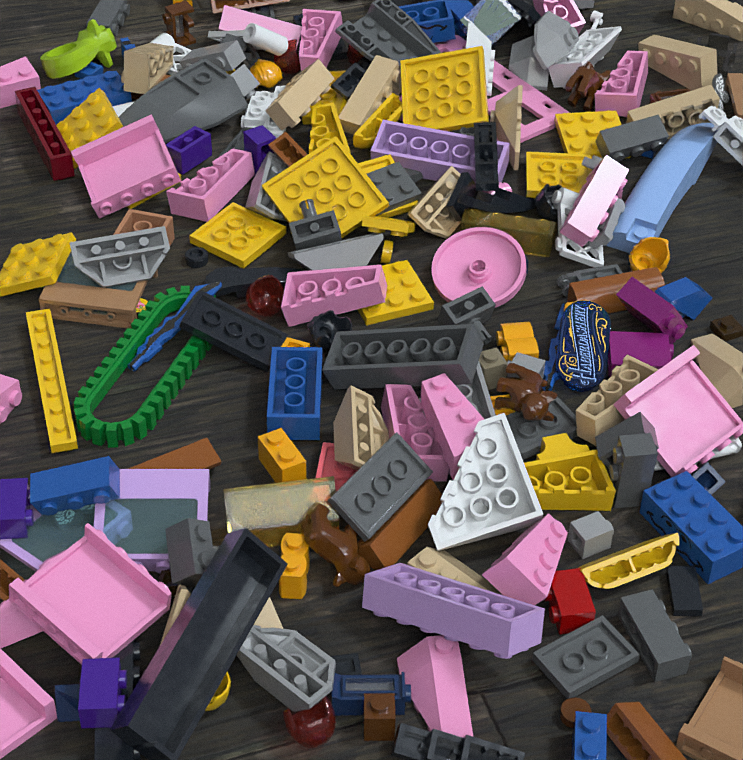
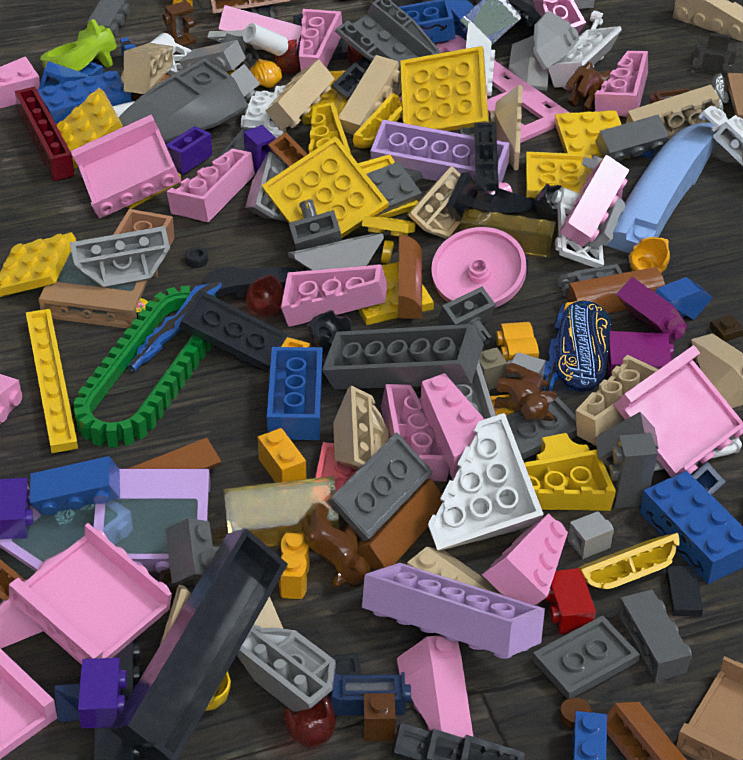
(57, 74): none -> blue slope
(238, 235): yellow plate -> none
(409, 279): none -> dark orange brick
(681, 61): tan wedge -> none

